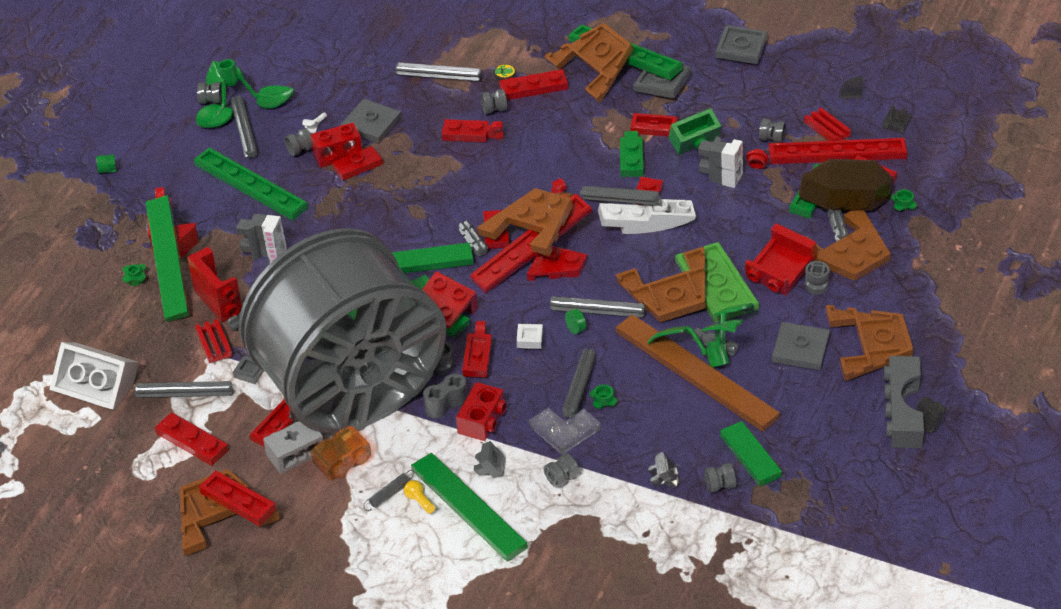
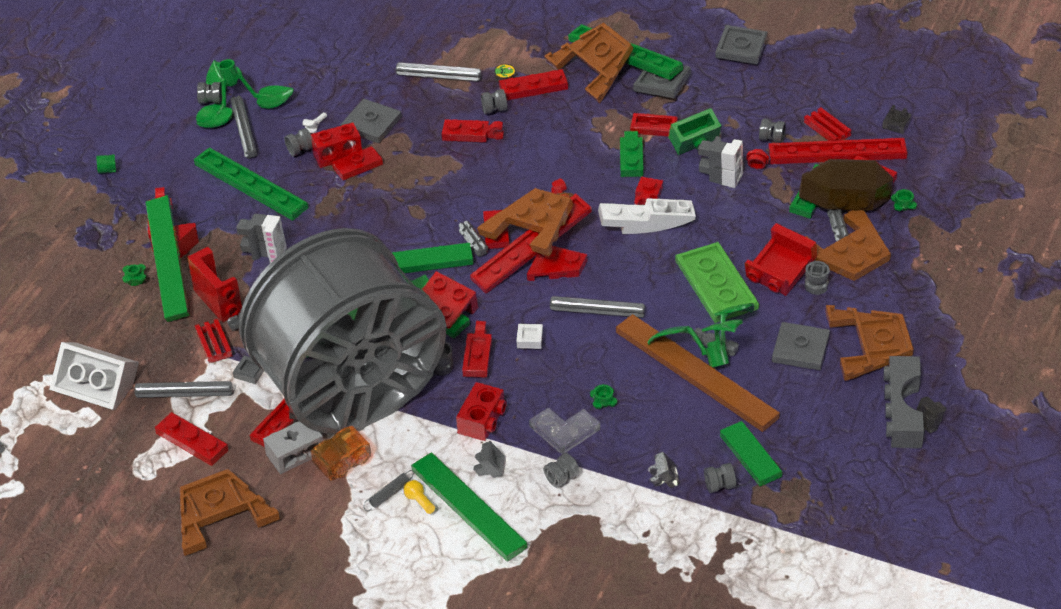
(237, 498): red plate -> none
(446, 395): dark grey axle -> none
(575, 321): green tile -> none
(578, 383): dark grey axle -> none
(620, 195): dark grey axle -> none
(671, 295): dark orange wing -> none
(852, 88): clear smoke tile -> none

